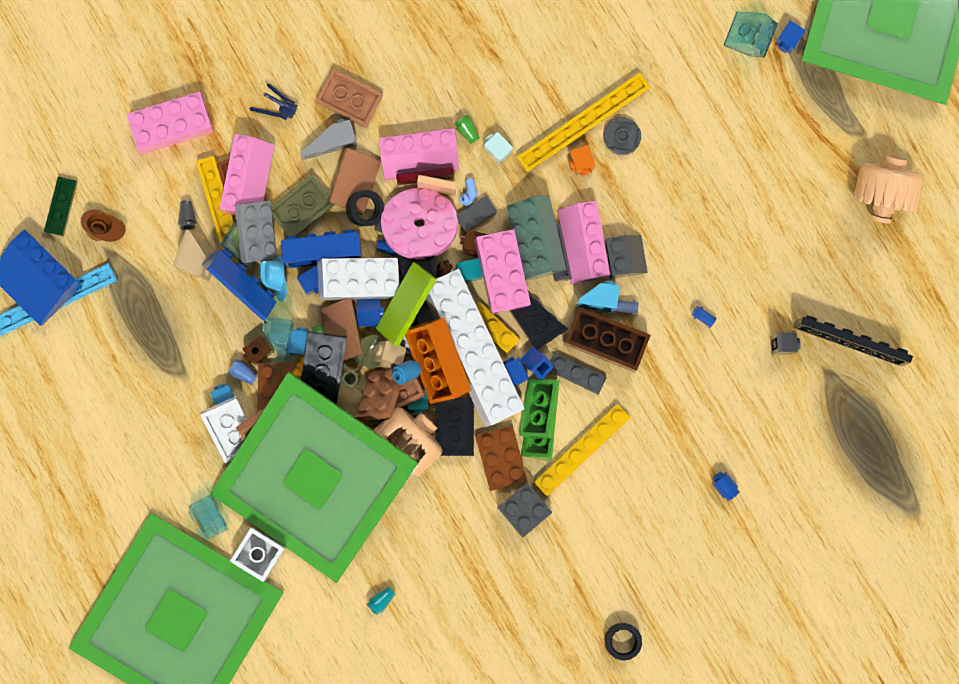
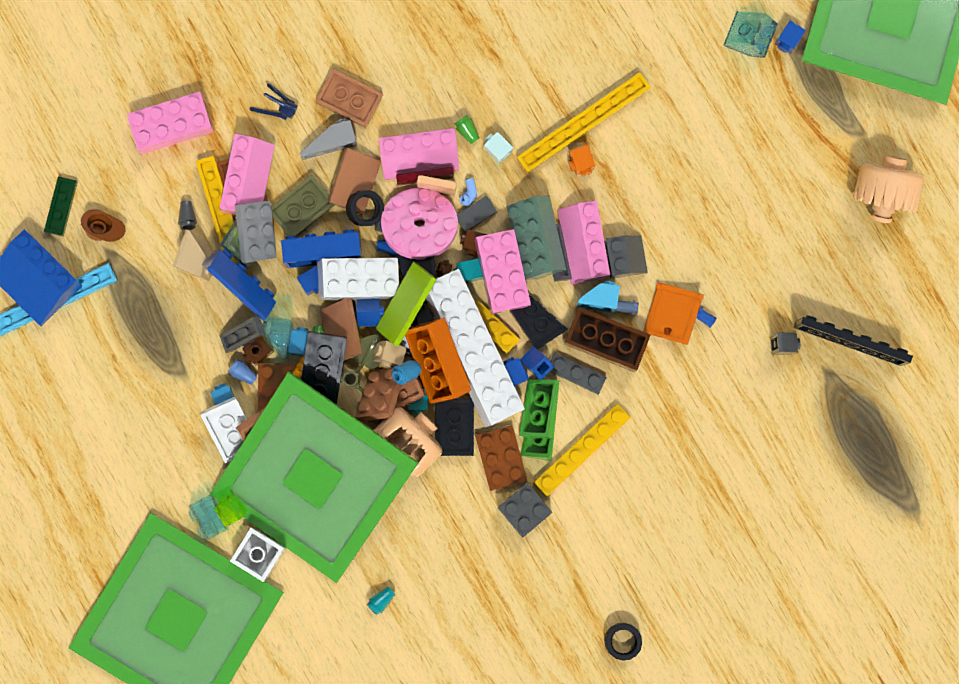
(229, 509): none -> clear neon green brick
(242, 334): none -> dark grey plate
(273, 276): medium azure piece -> none
(622, 136): dark grey tile -> none
(675, 310): none -> orange container
(725, 486): blue brick -> none

